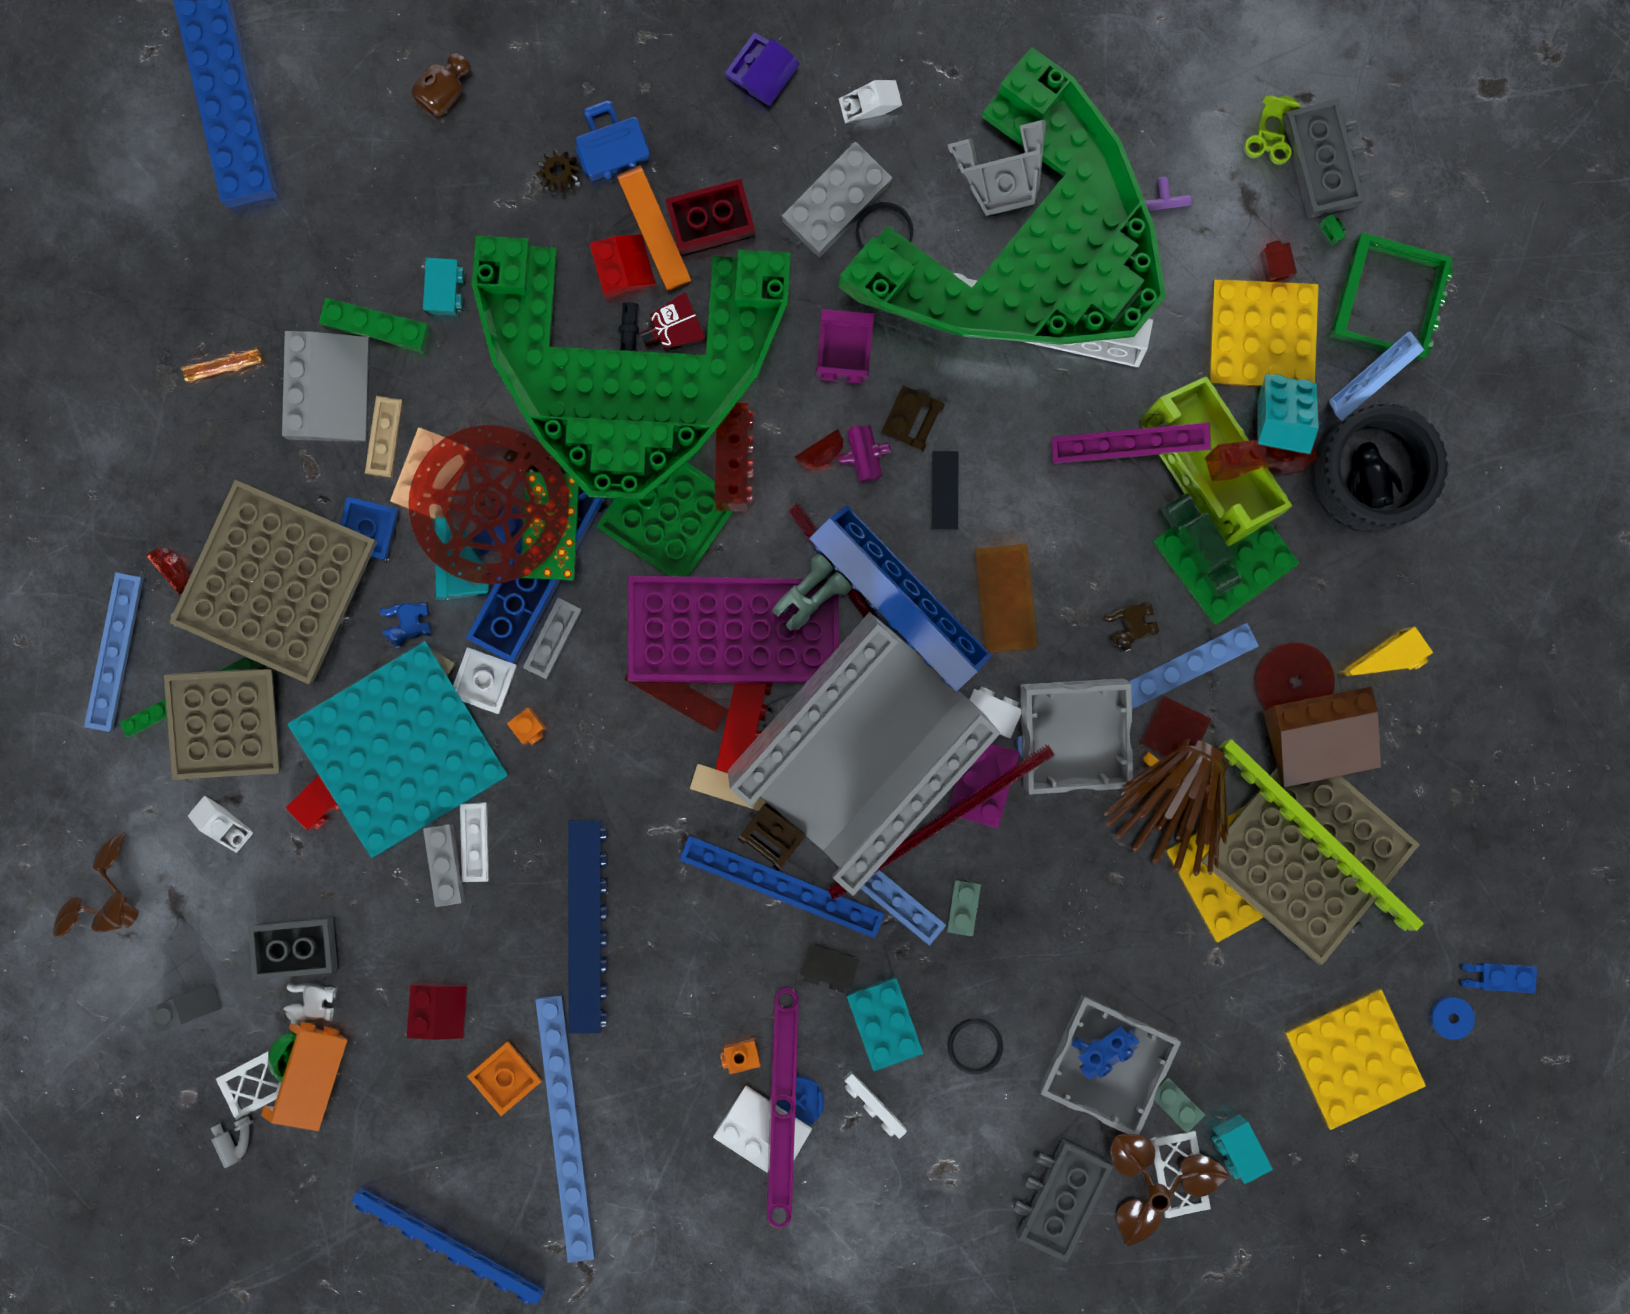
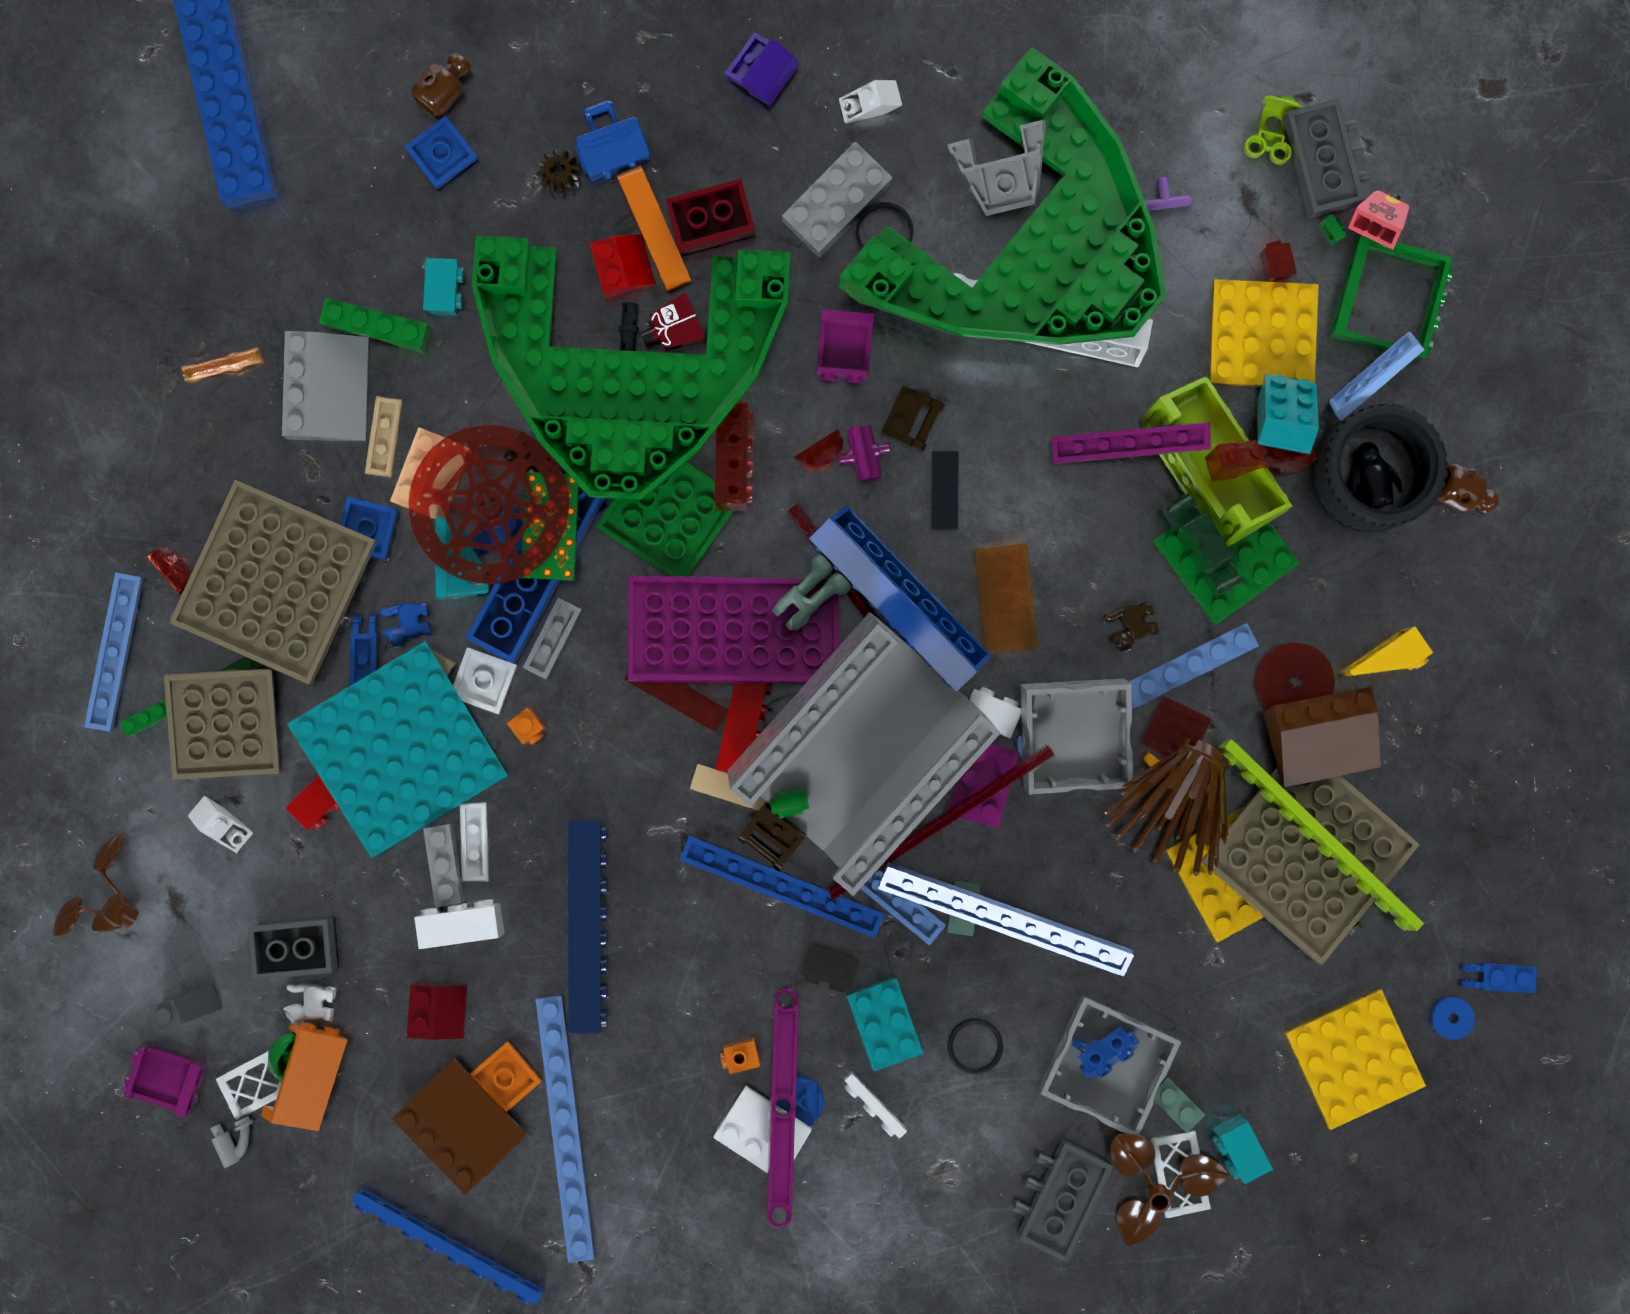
(164, 1079): none -> magenta panel
(363, 648): none -> blue hinge
(441, 152): none -> blue plate
(459, 924): none -> white brick
(459, 1126): none -> reddish brown slope
(789, 802): none -> green brick
(1005, 919): none -> plate
(1380, 218): none -> coral torso
(1467, 491): none -> reddish brown piece

